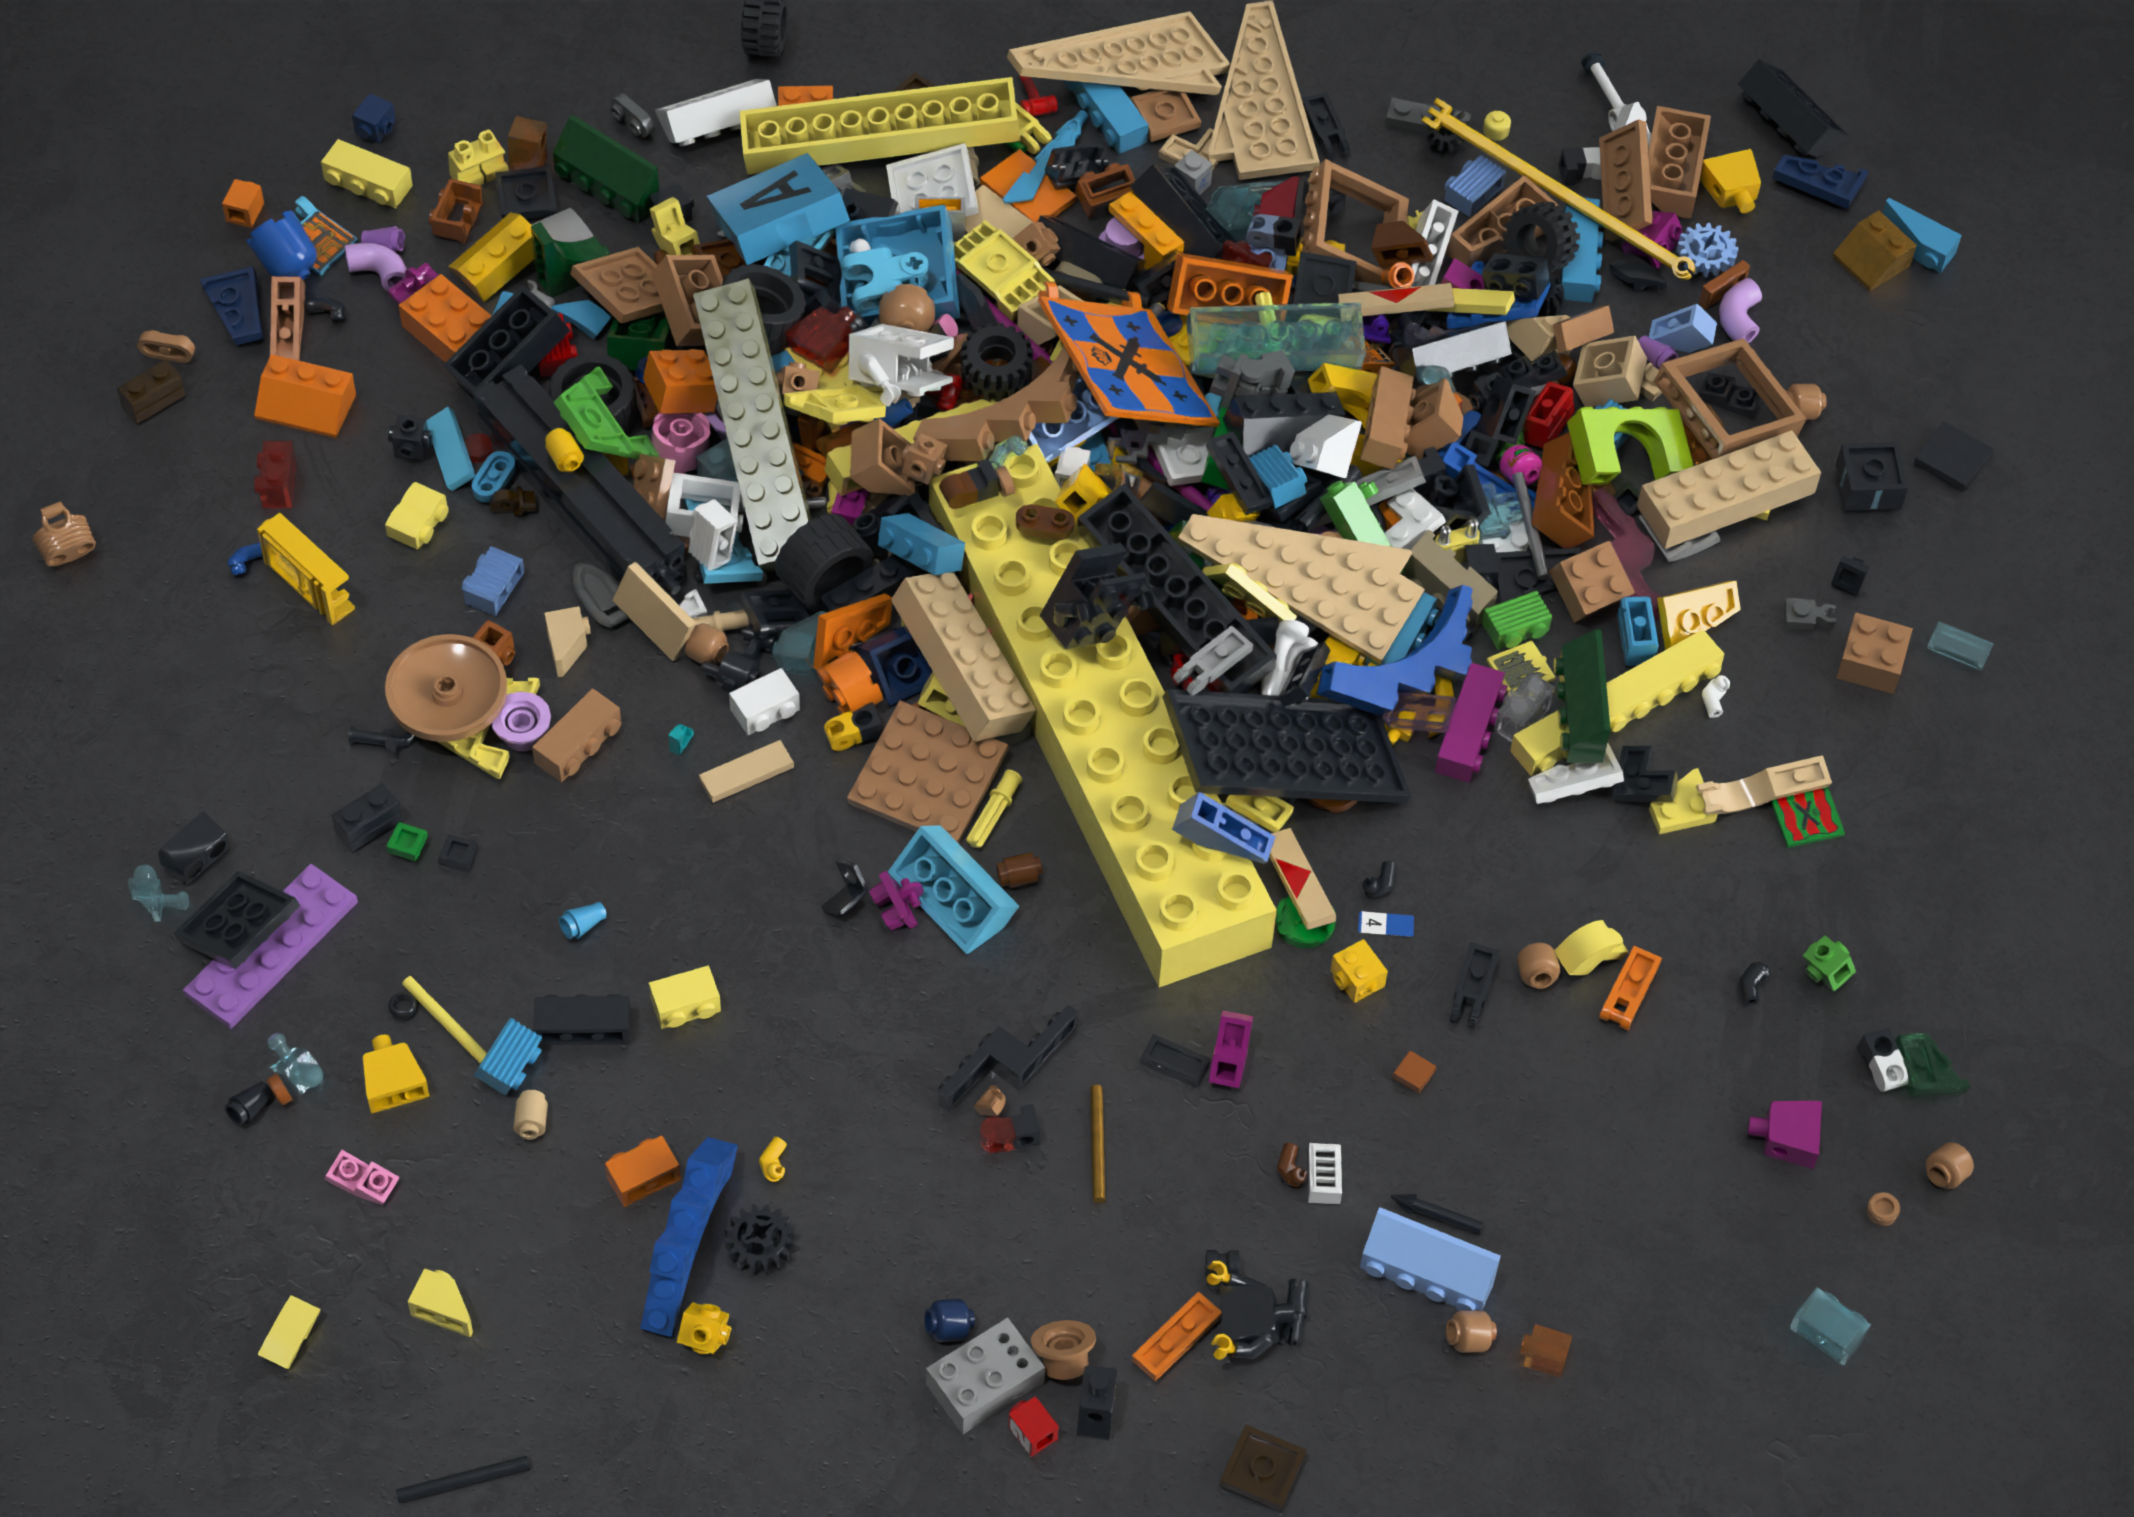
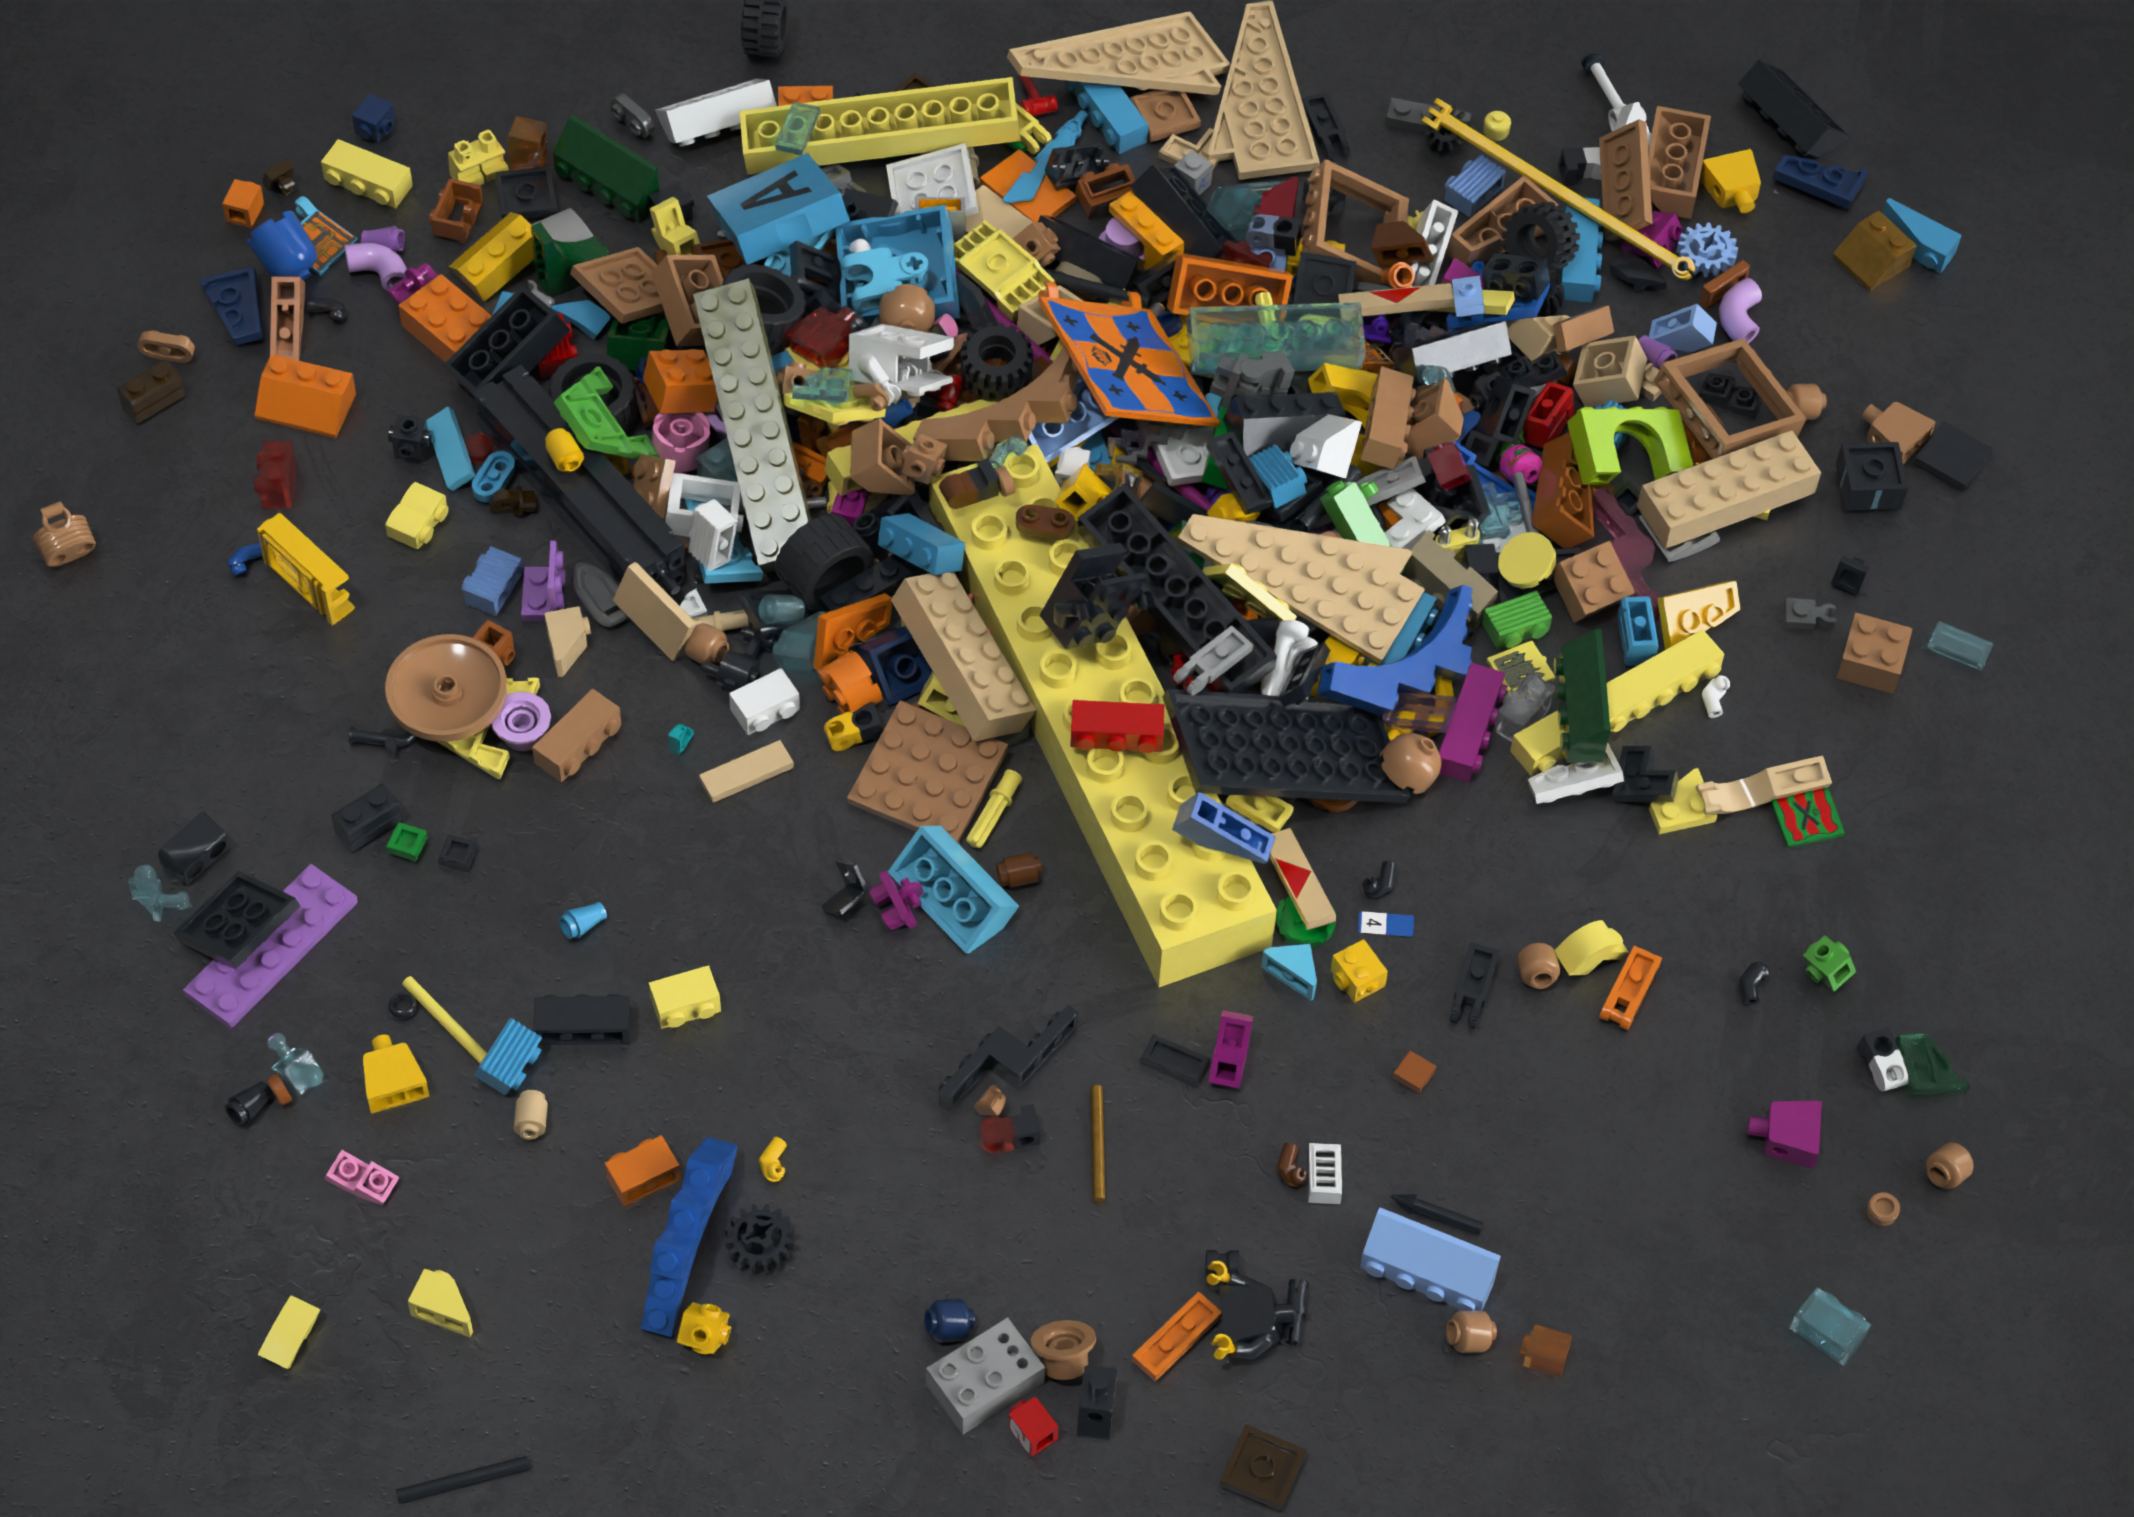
(280, 177): none -> dark brown tile
(543, 587): none -> medium lavender bracket
(781, 609): none -> clear light blue brick
(797, 128): none -> clear light blue tile
(826, 385): none -> clear light blue wing
(874, 392): none -> medium nougat arm
(1117, 726): none -> red brick
(1293, 967): none -> medium azure slope
(1411, 762): none -> medium nougat cylinder
(1449, 465): none -> dark red brick
(1468, 296): none -> light blue plate
(1527, 560): none -> light yellow tile
(1899, 425): none -> medium nougat torso

